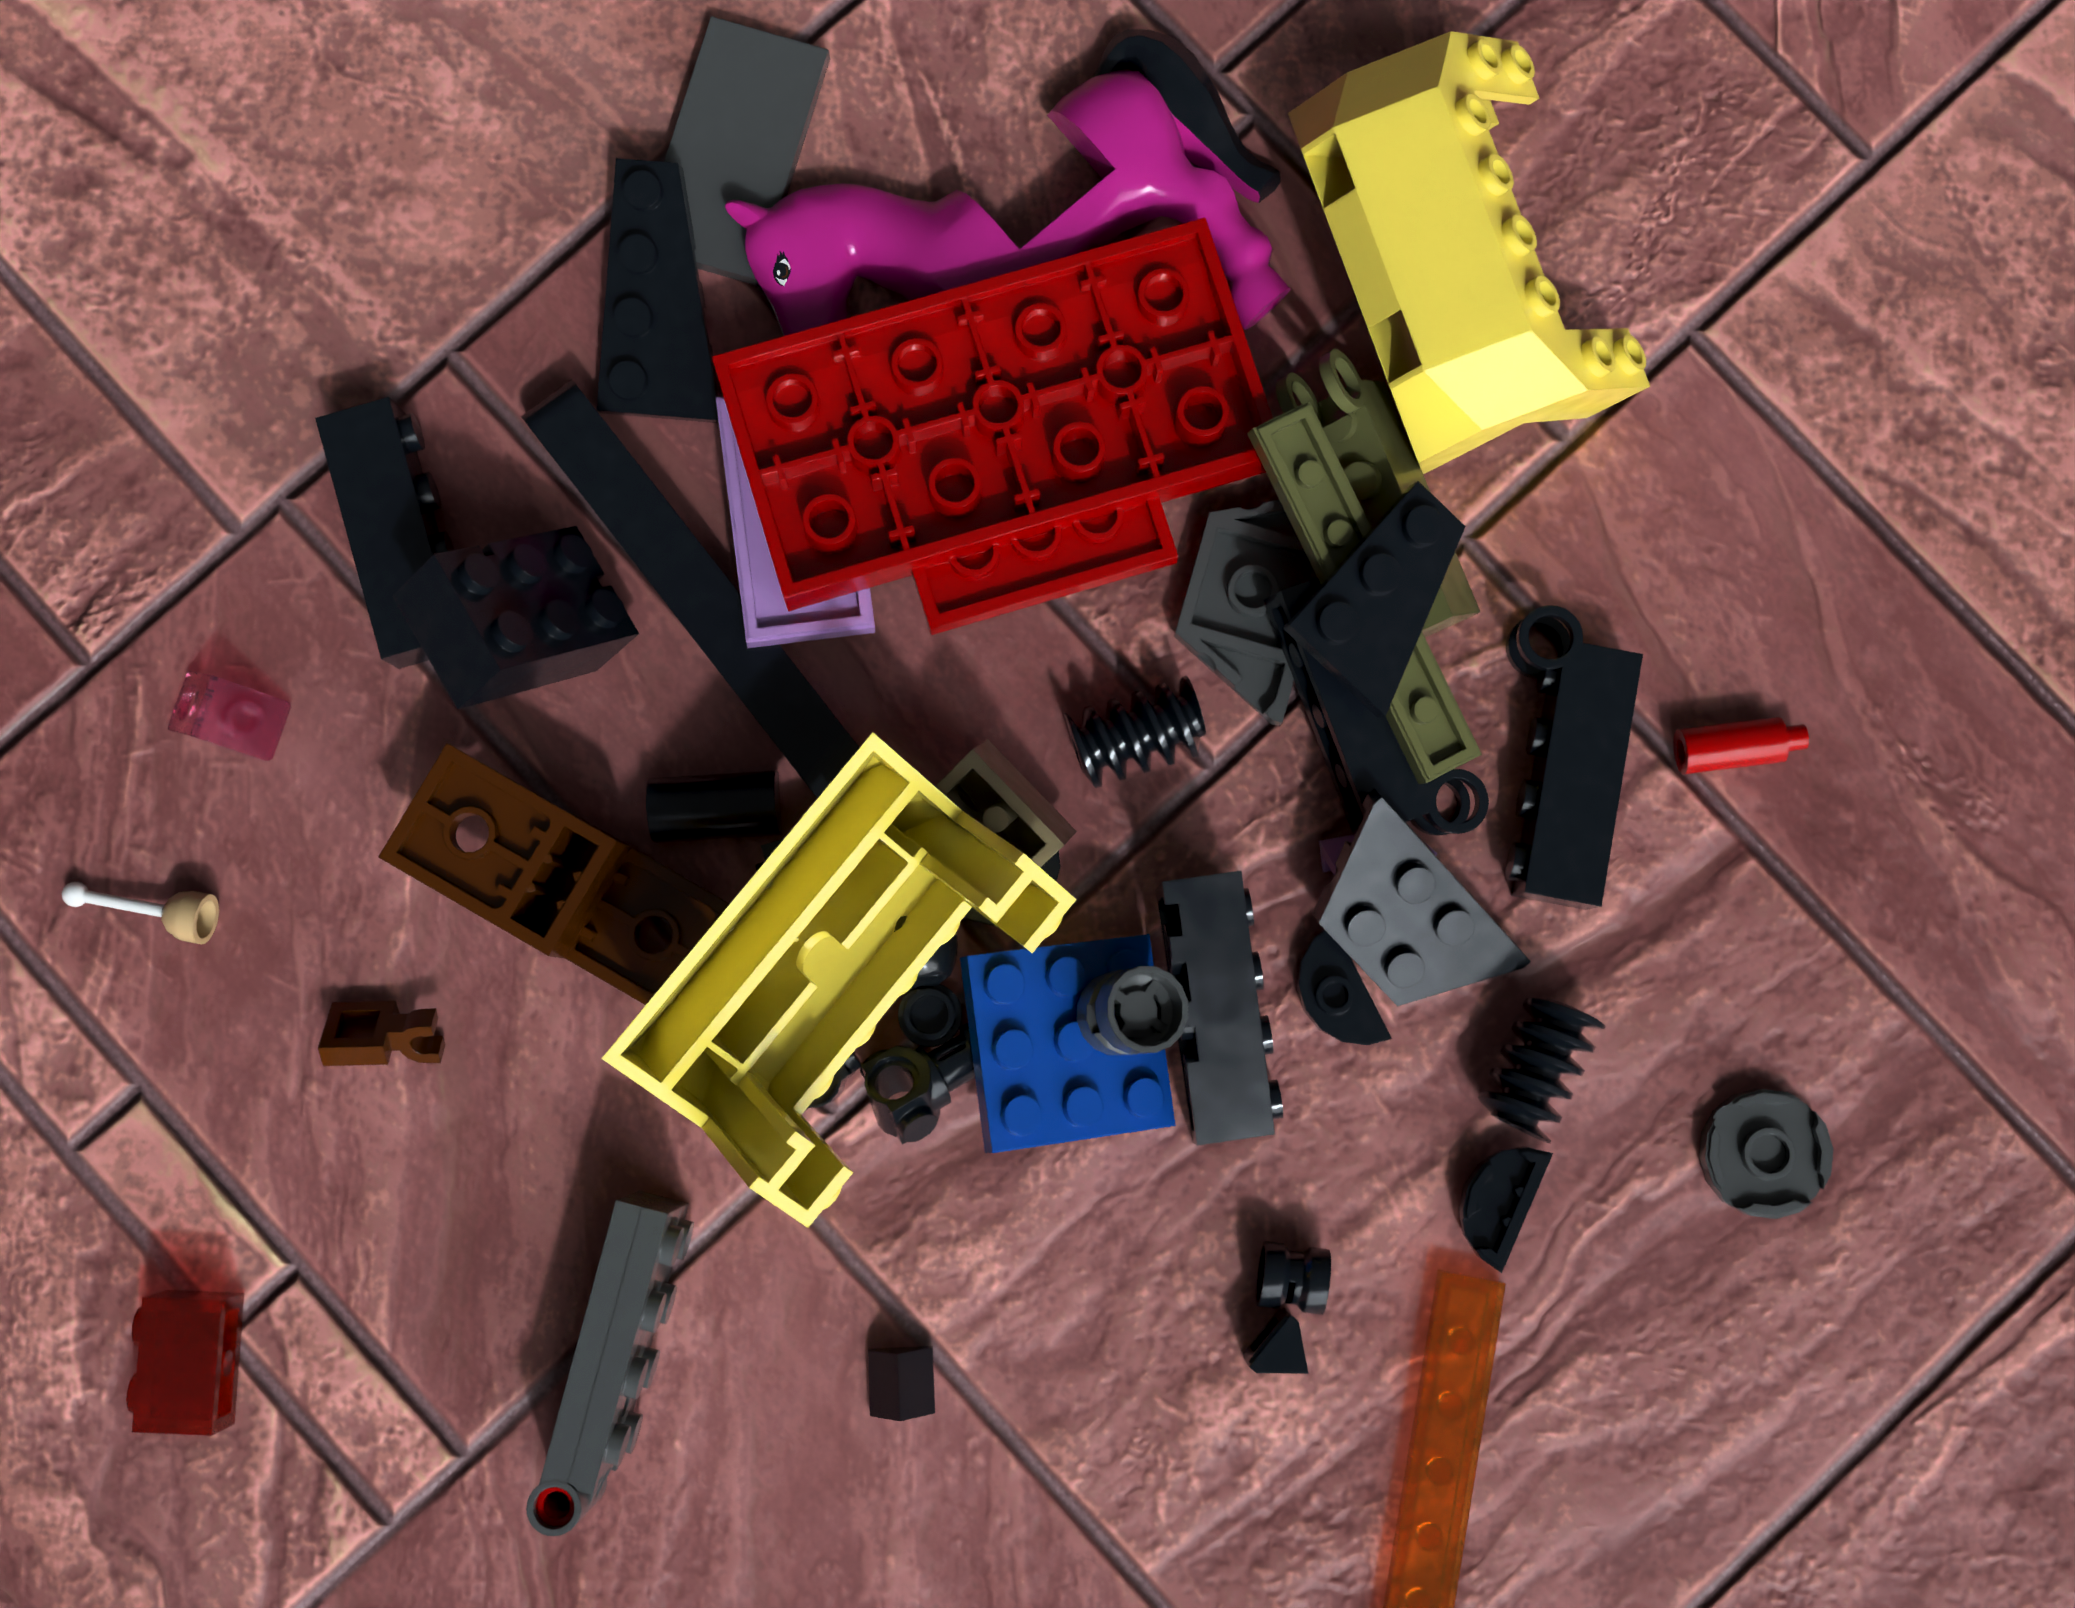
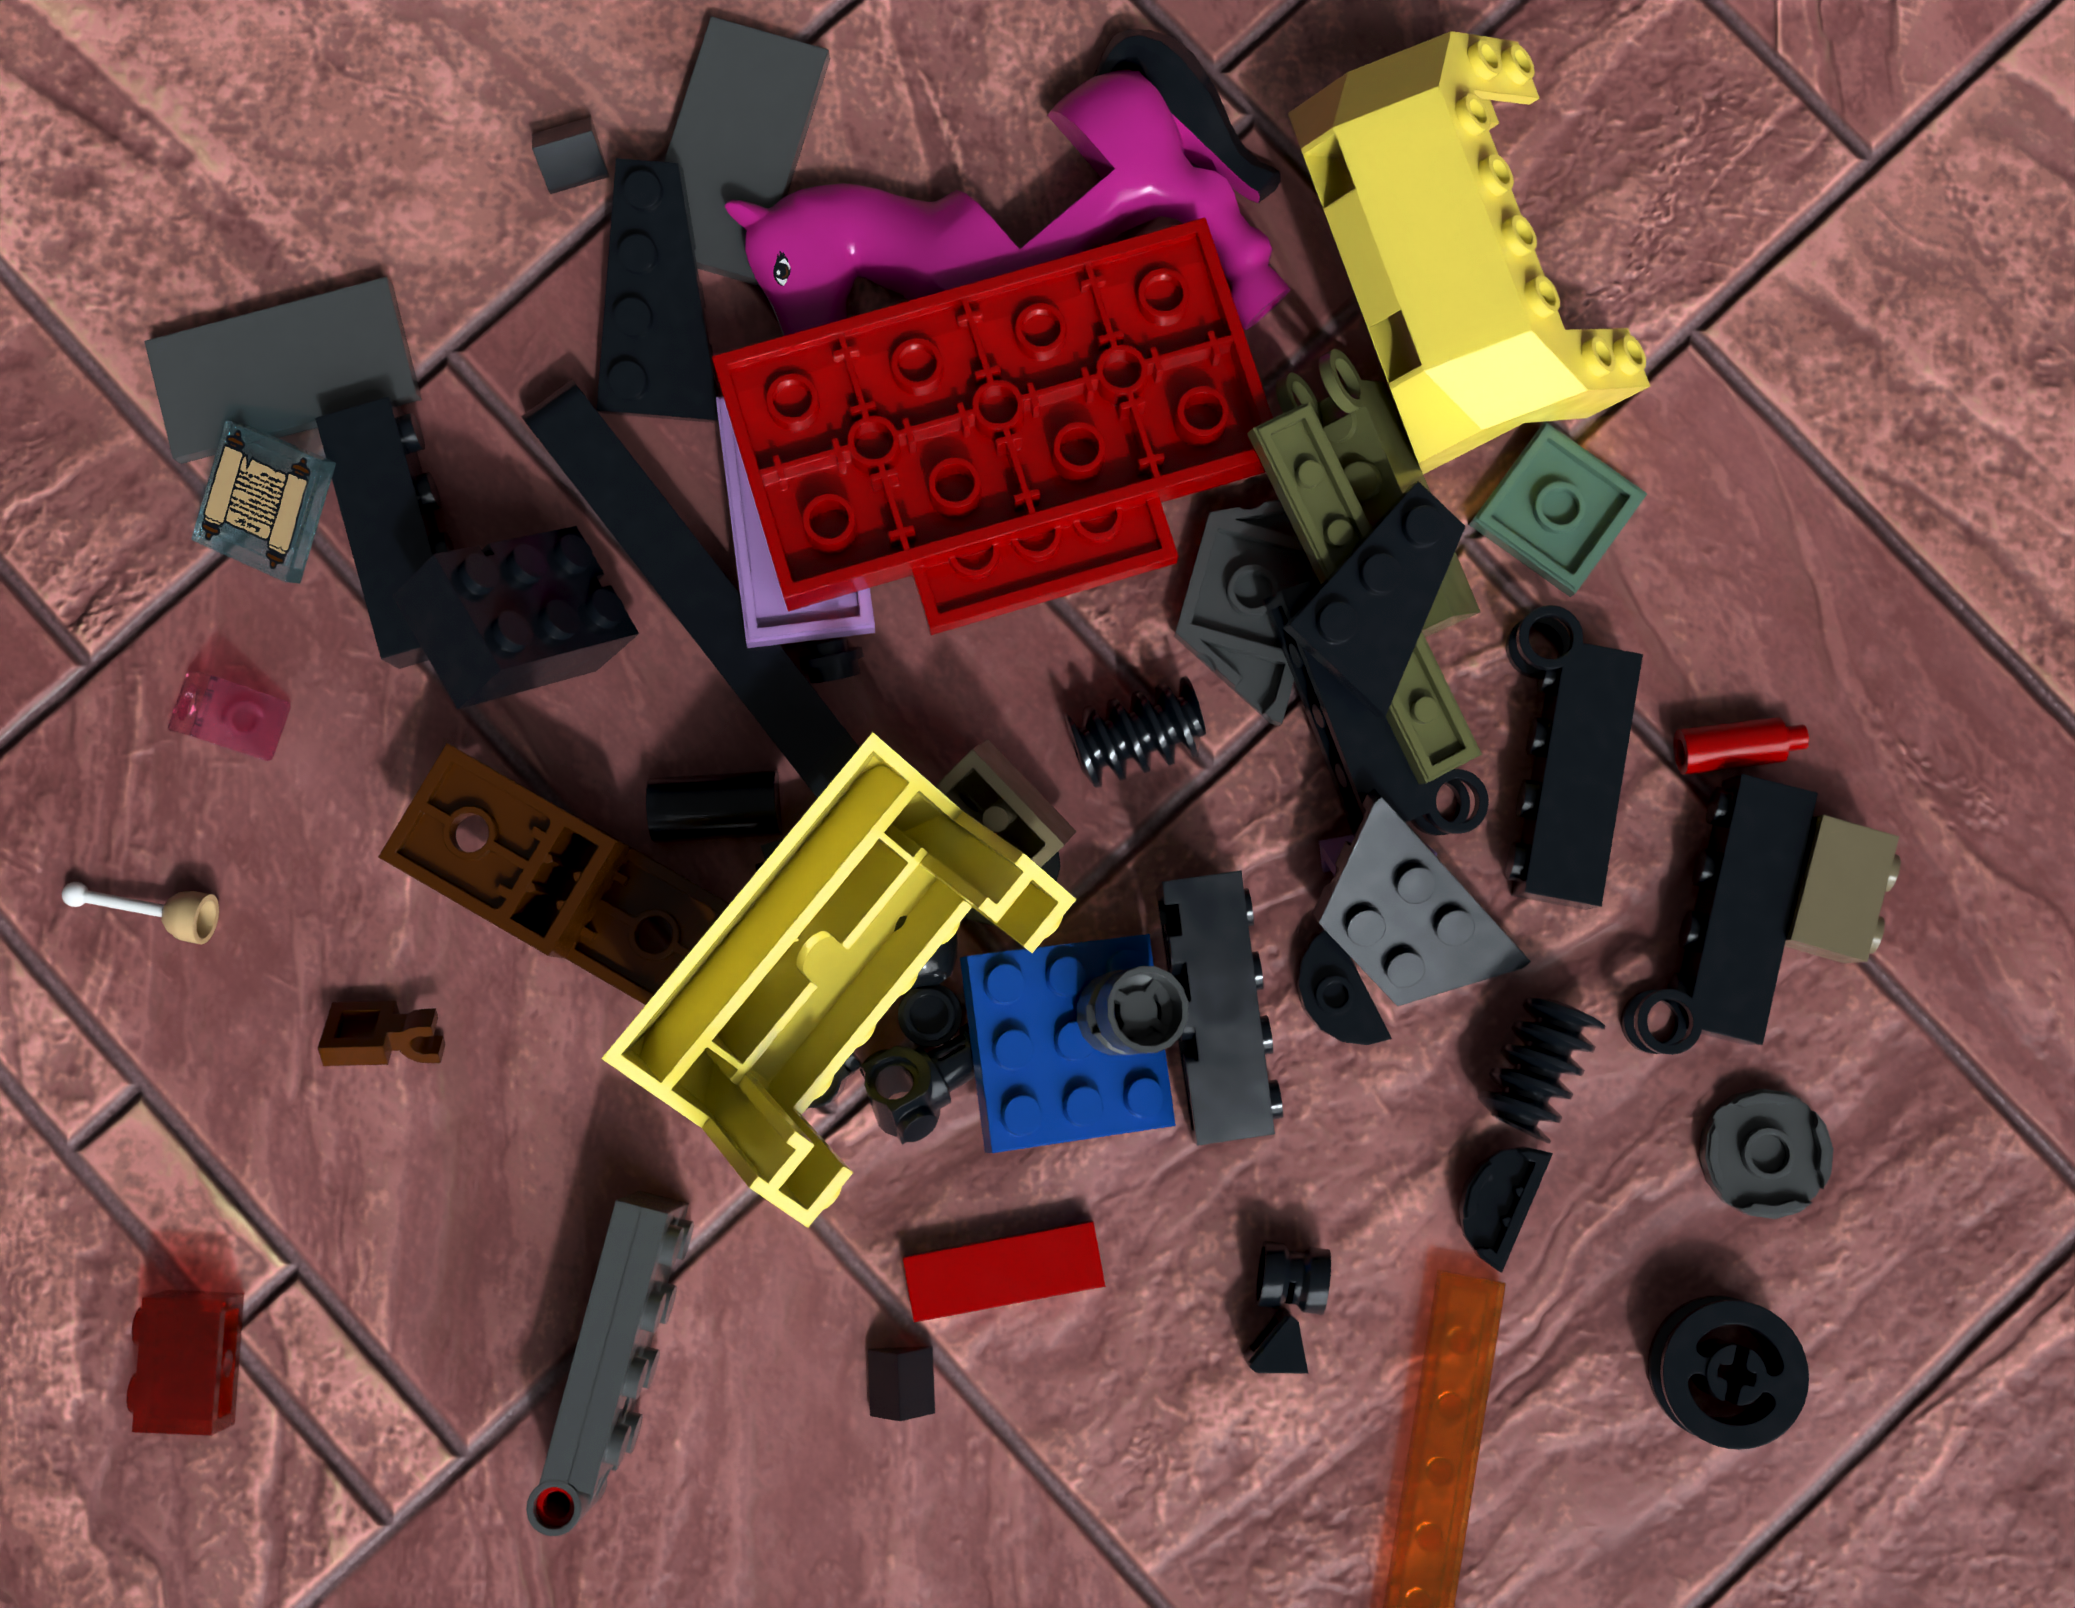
(263, 501): none -> tile
(282, 367): none -> dark grey tile
(569, 155): none -> black slope
(832, 660): none -> black plate
(1003, 1271): none -> red tile
(1558, 509): none -> sand green tile
(1737, 921): none -> black hinge
(1777, 1385): none -> black wheel
(1842, 890): none -> dark tan brick

